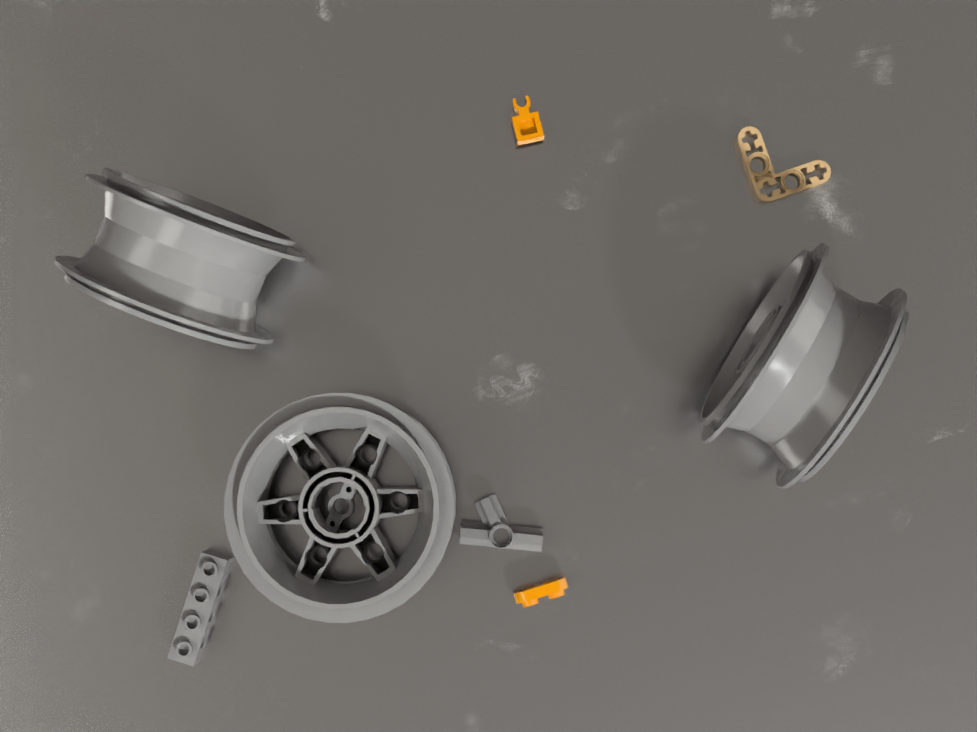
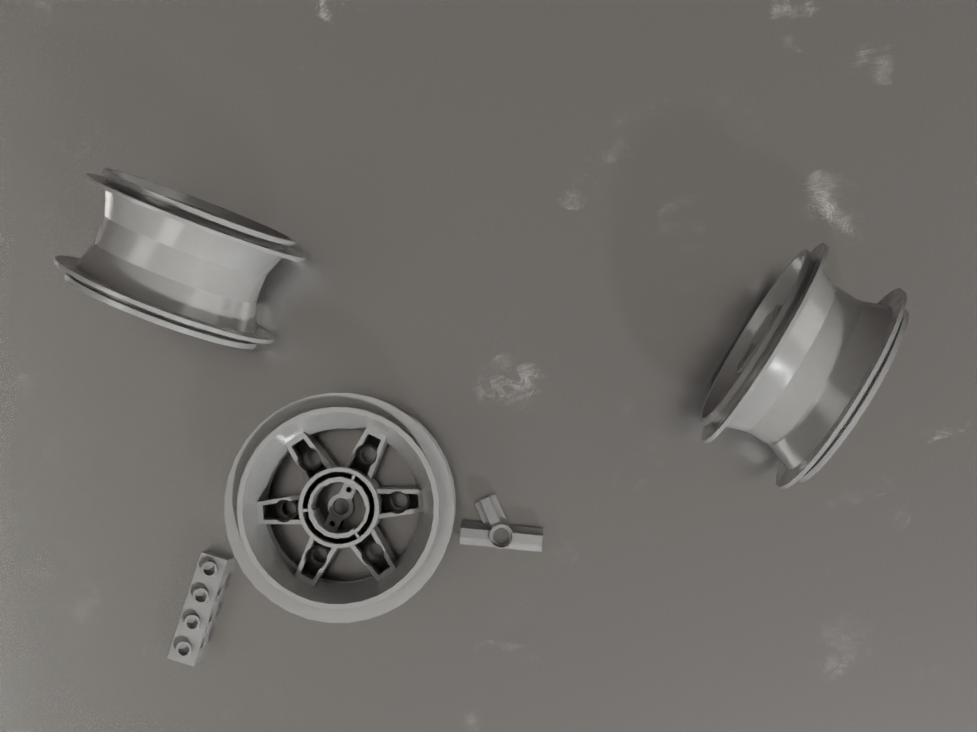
(526, 125): light orange plate -> none
(529, 595): light orange plate -> none
(768, 175): tan beam -> none

